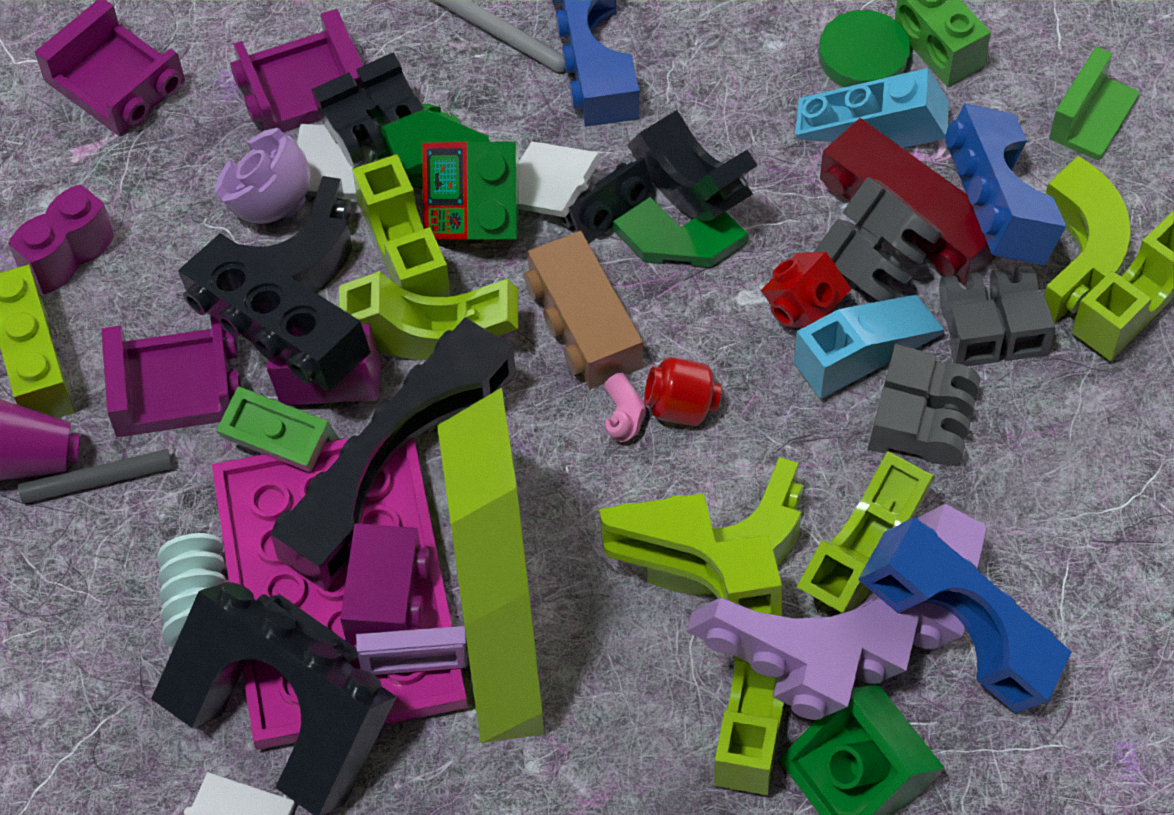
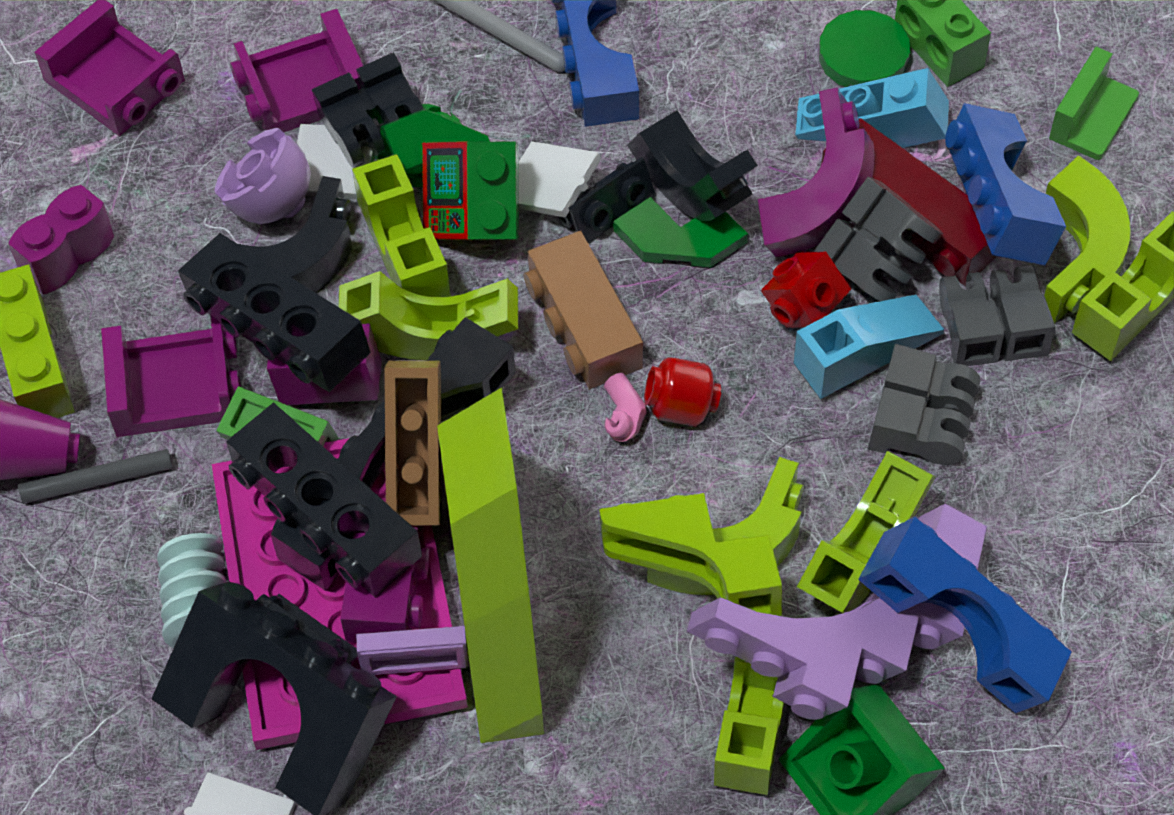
(277, 442): none -> black brick
(413, 440): none -> medium nougat brick
(804, 216): none -> magenta arch

